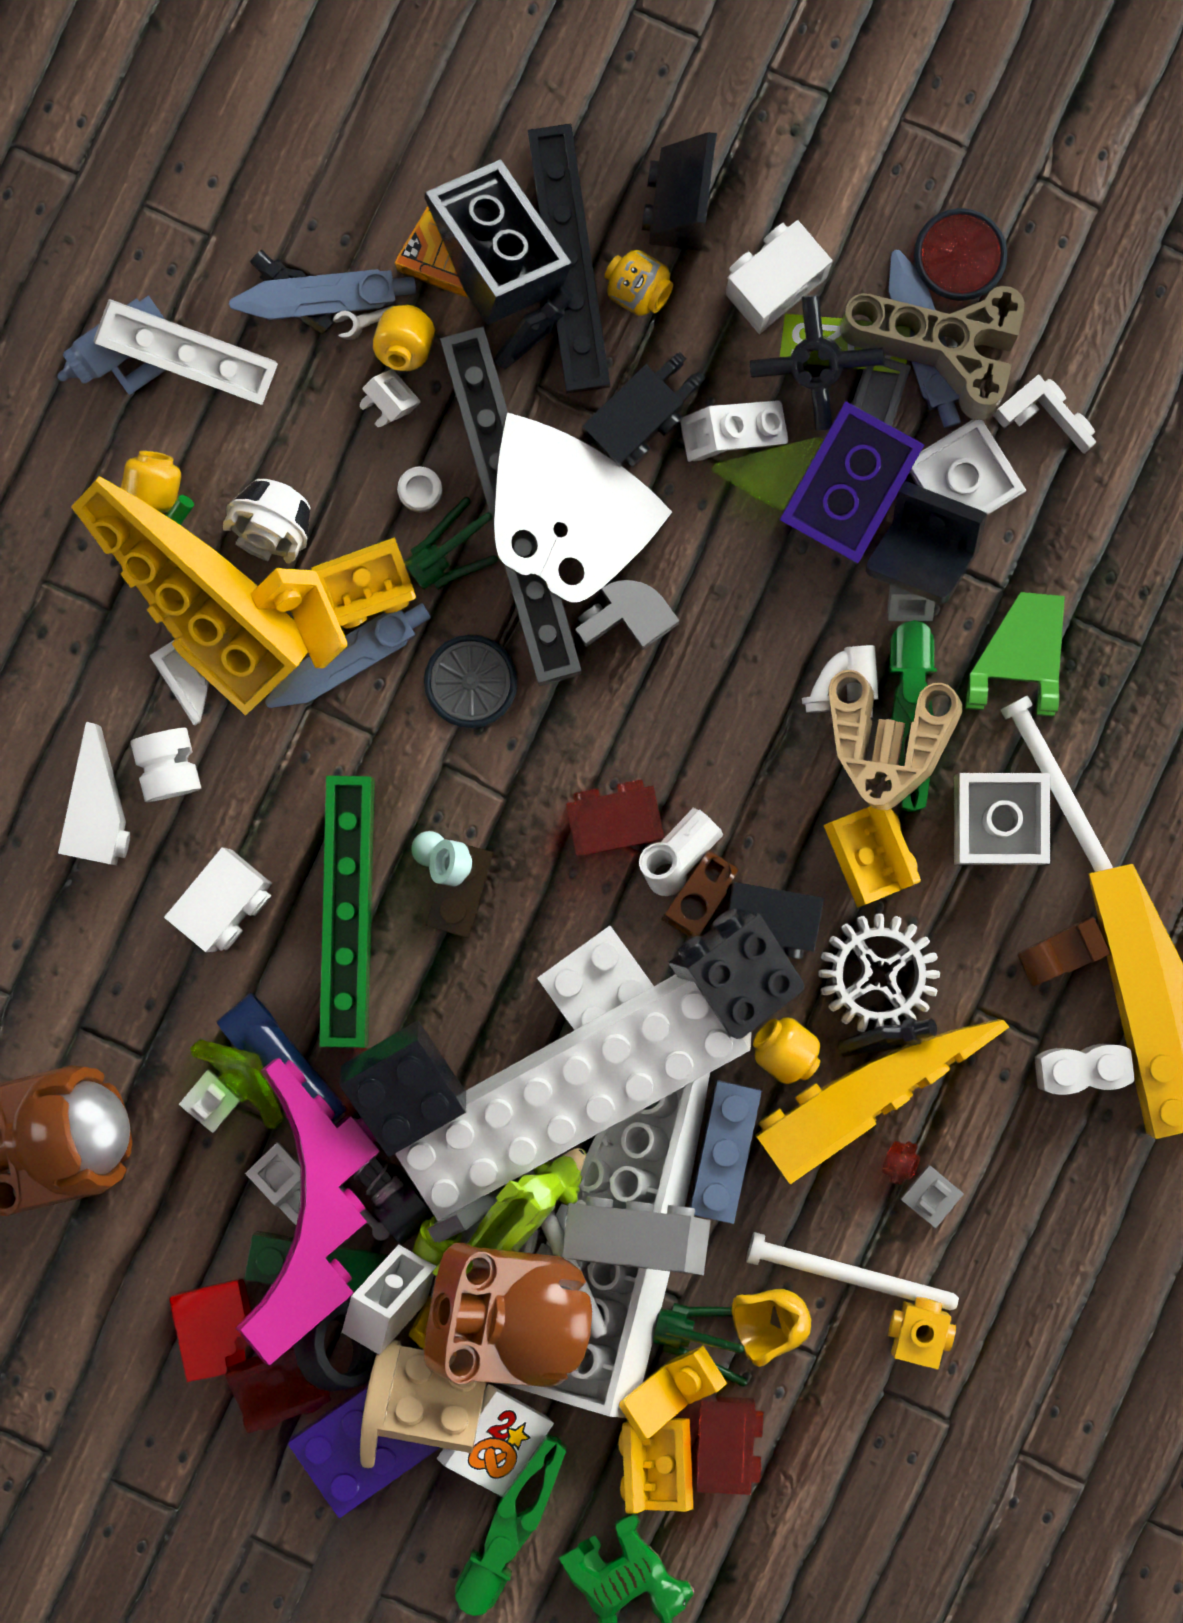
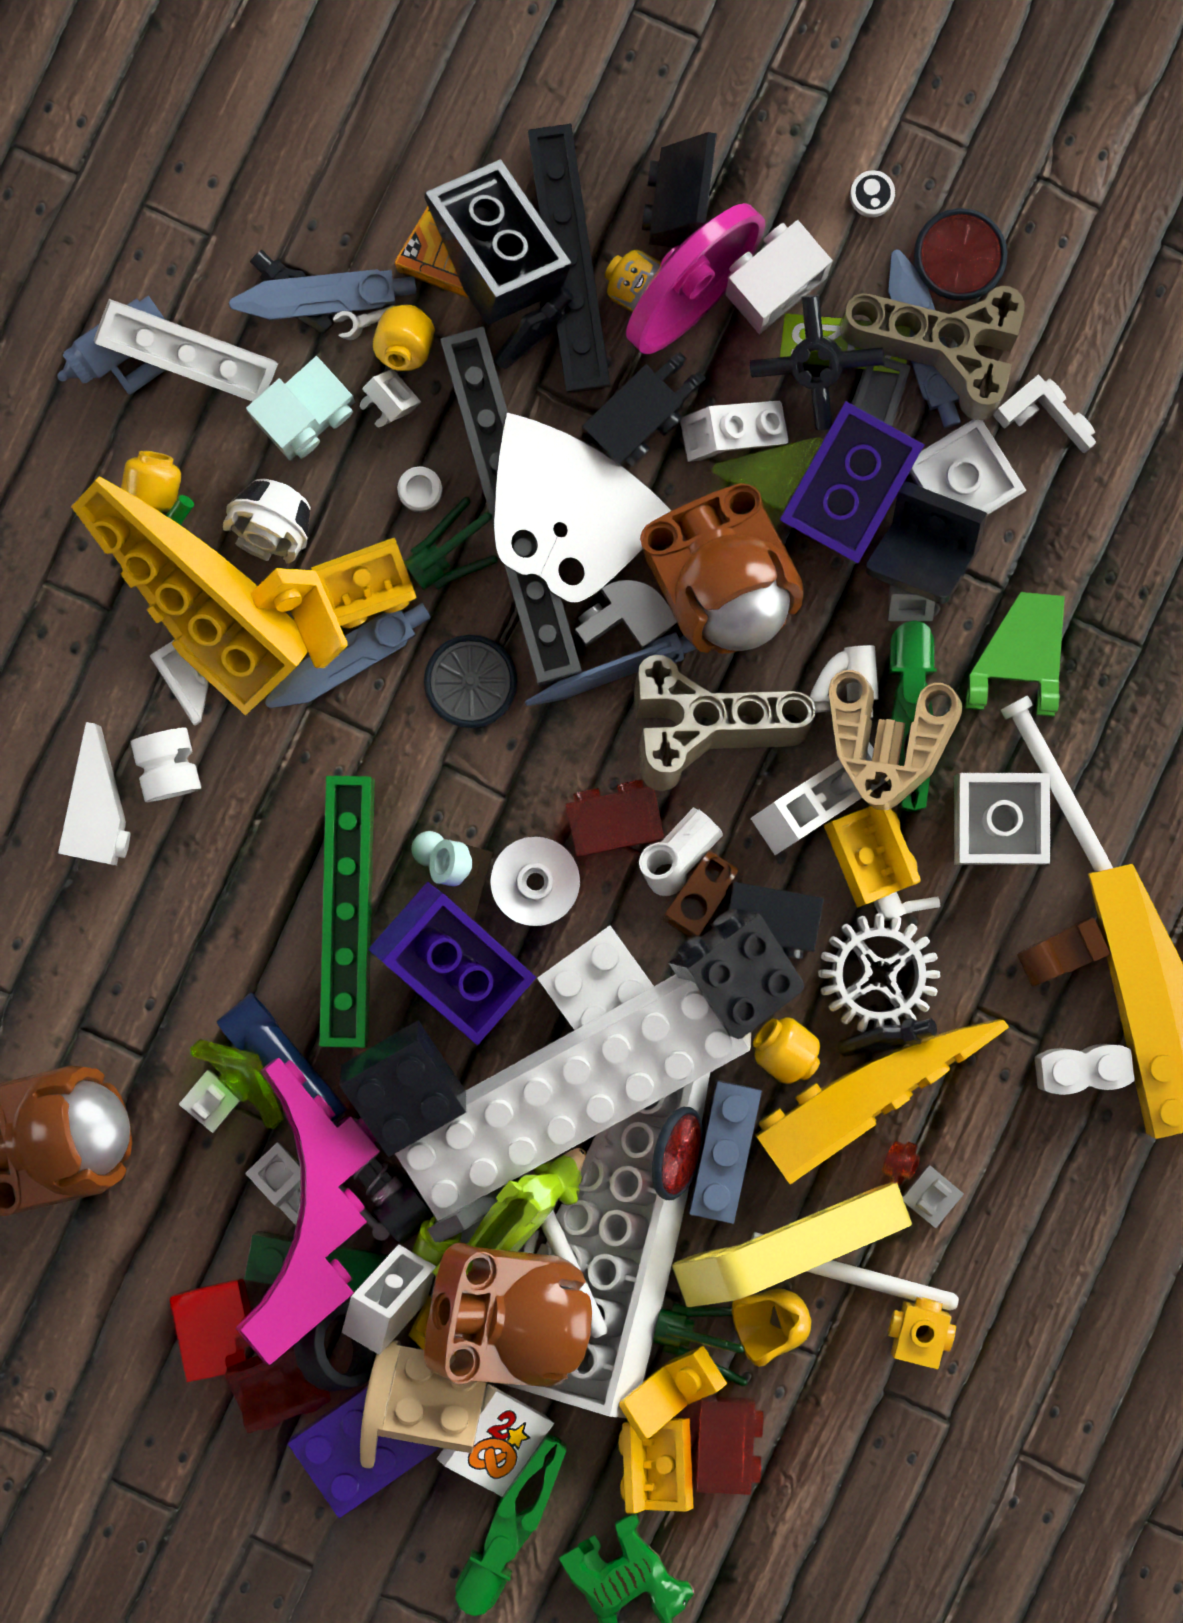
(219, 901): white brick -> none
(302, 409): none -> light aqua brick
(452, 963): none -> dark purple brick
(511, 875): none -> white dish
(636, 1236): light grey brick -> none
(669, 646): none -> sand blue piece
(677, 1153): none -> clear red wheel
(685, 700): none -> dark tan beam
(693, 278): none -> dark pink dish
(724, 570): none -> dark orange piece
(792, 1249): none -> light yellow beam
(808, 806): none -> white slope
(872, 193): none -> tile
(891, 905): none -> white hand

